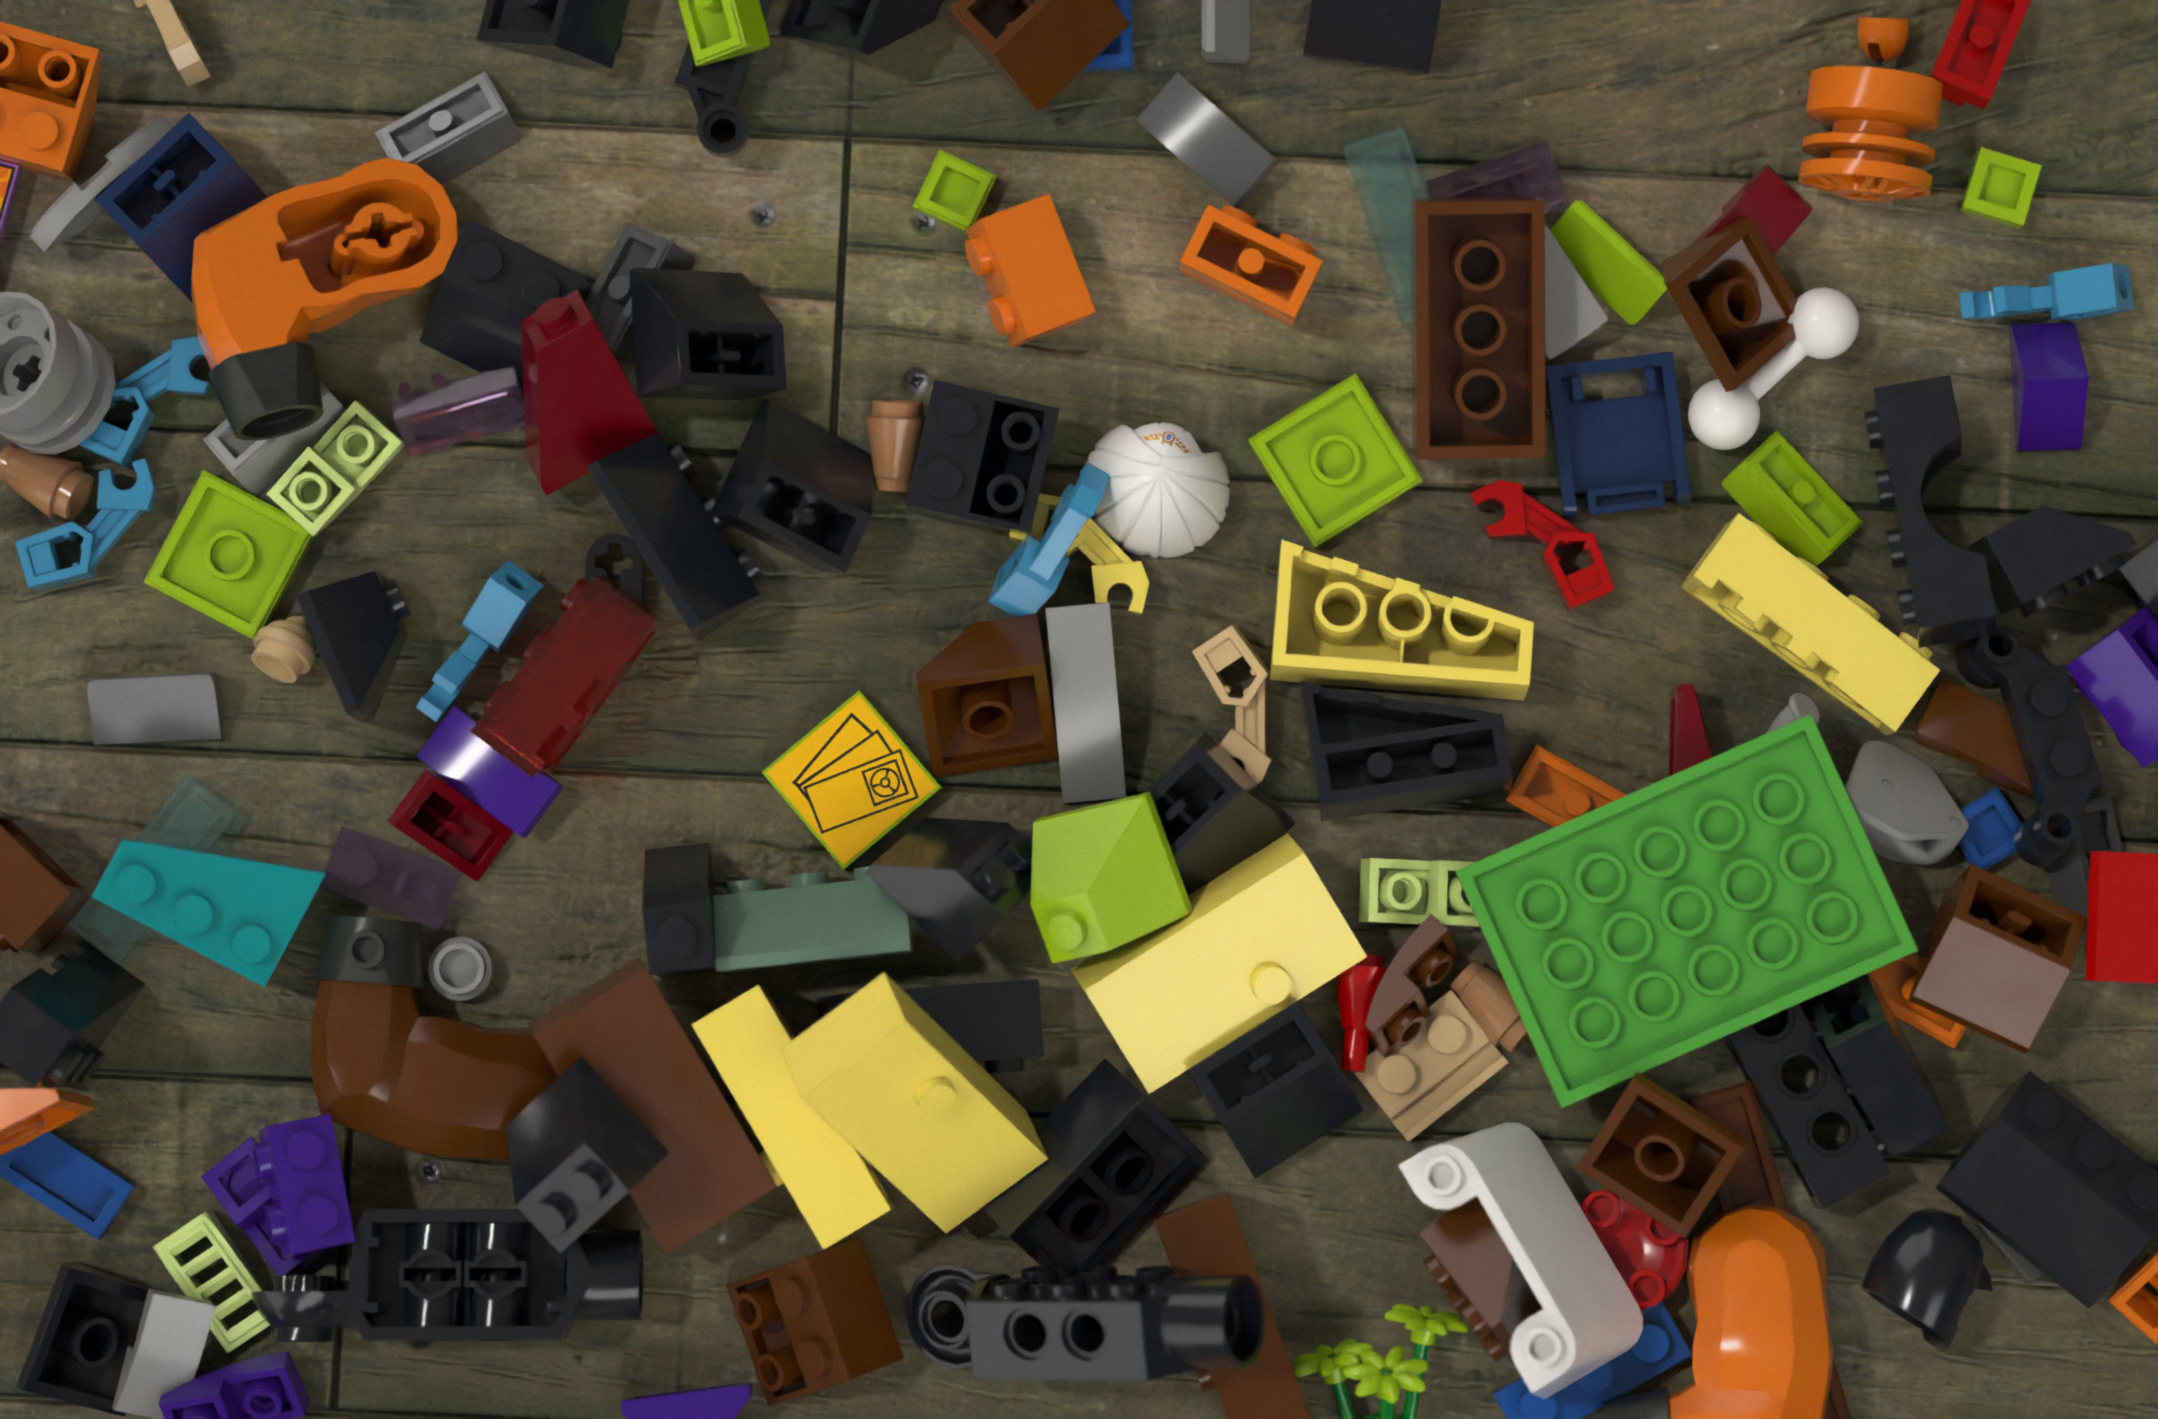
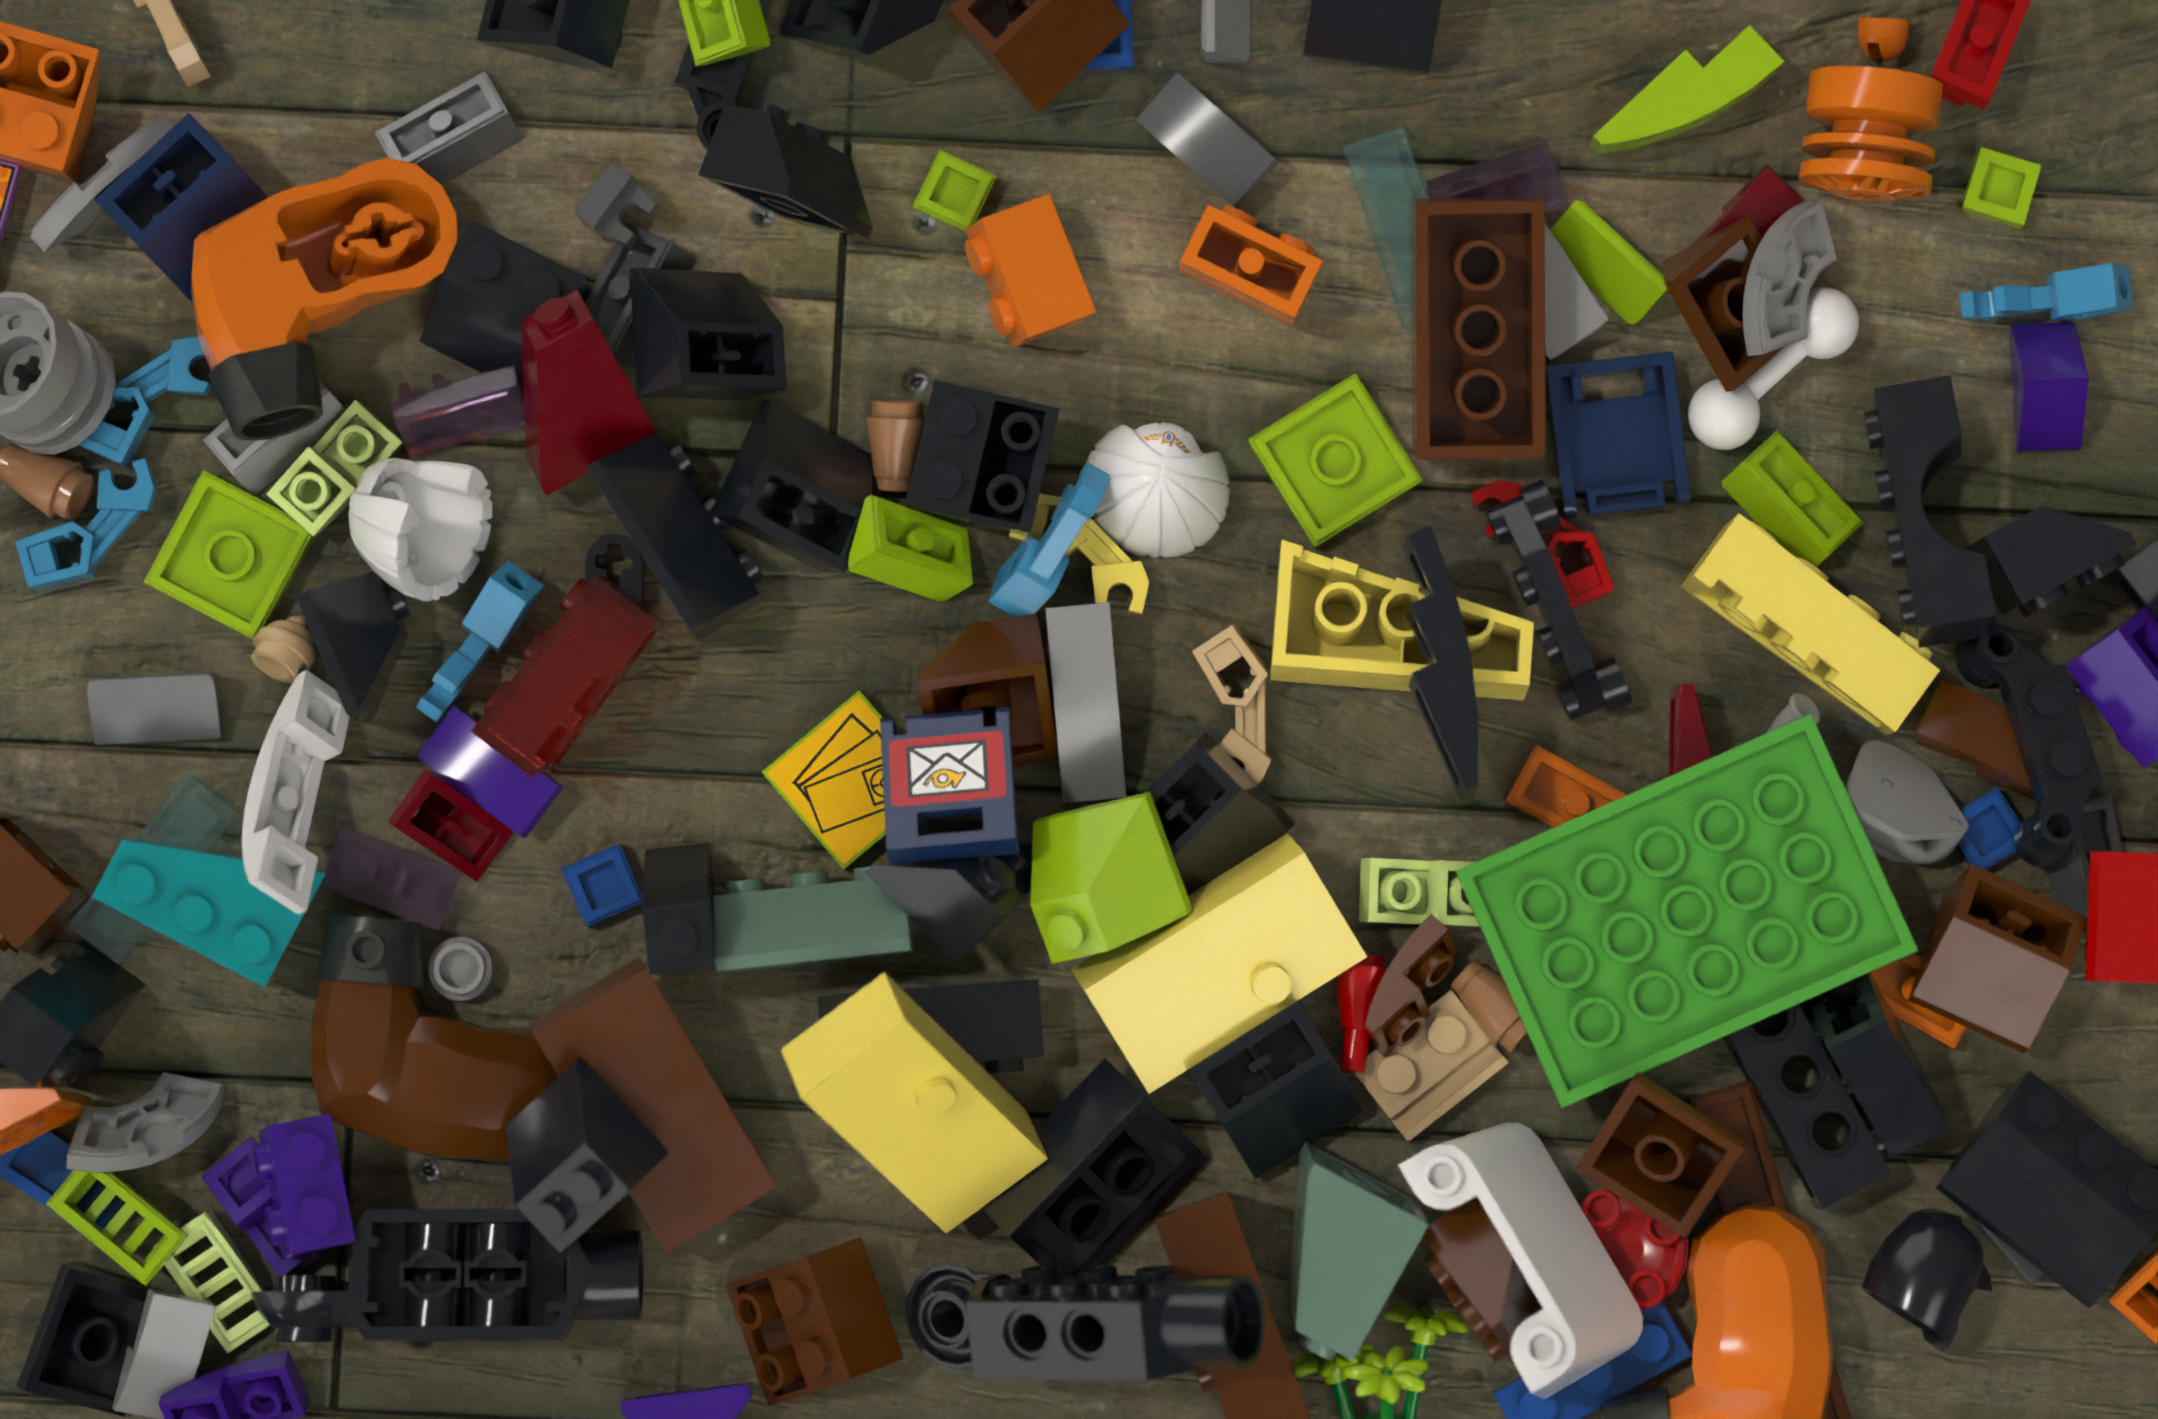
(74, 1189): none -> lime slope
(147, 1128): none -> light grey tile
(285, 787): none -> white slope
(421, 524): none -> white hair
(603, 885): none -> blue tile
(609, 201): none -> dark grey tile
(786, 169): none -> black slope
(817, 1165): light yellow brick -> none
(911, 550): none -> lime slope
(949, 769): none -> container
(1345, 1251): none -> sand green slope
(1399, 754): black wedge -> none
(1446, 685): none -> black slope
(1588, 684): none -> black plate
(1689, 94): none -> lime slope
(1782, 277): none -> light grey tile

